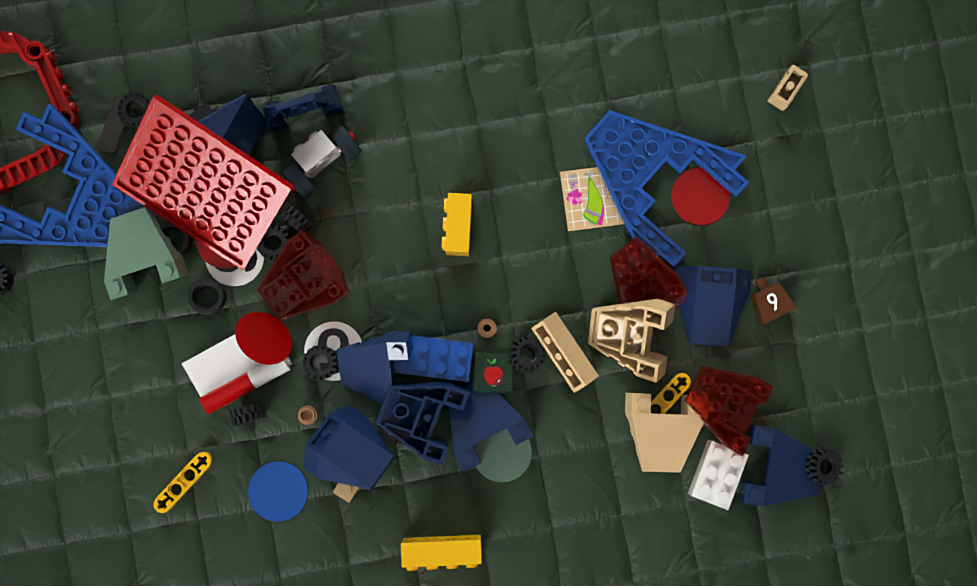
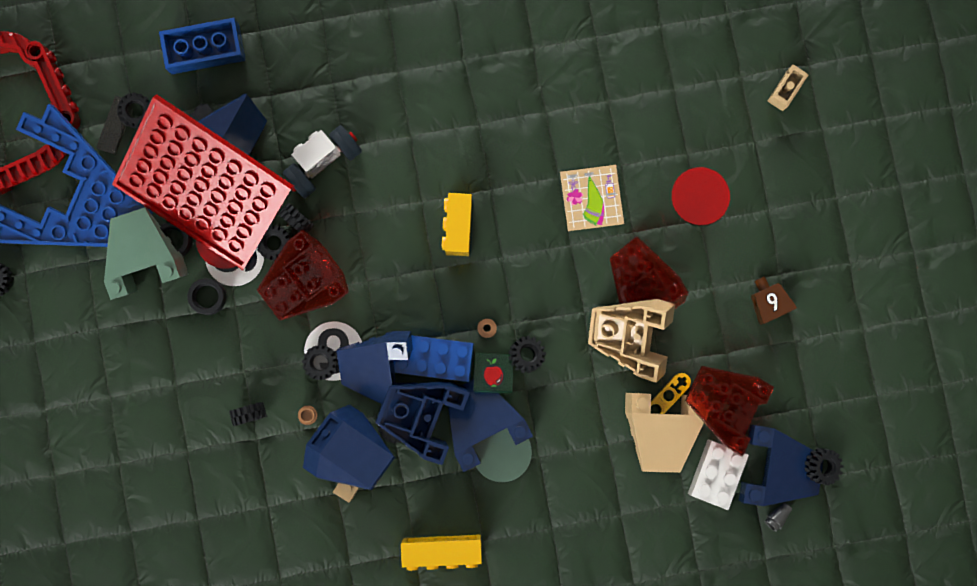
(183, 482): yellow beam -> none
(202, 46): none -> blue brick
(227, 374): white door -> none
(263, 338): red sticker -> none
(277, 491): blue sticker -> none
(278, 112): dark blue wedge -> none
(565, 352): tan brick -> none
(633, 151): blue wing -> none
(713, 302): dark blue wedge -> none
(778, 517): none -> dark grey cone

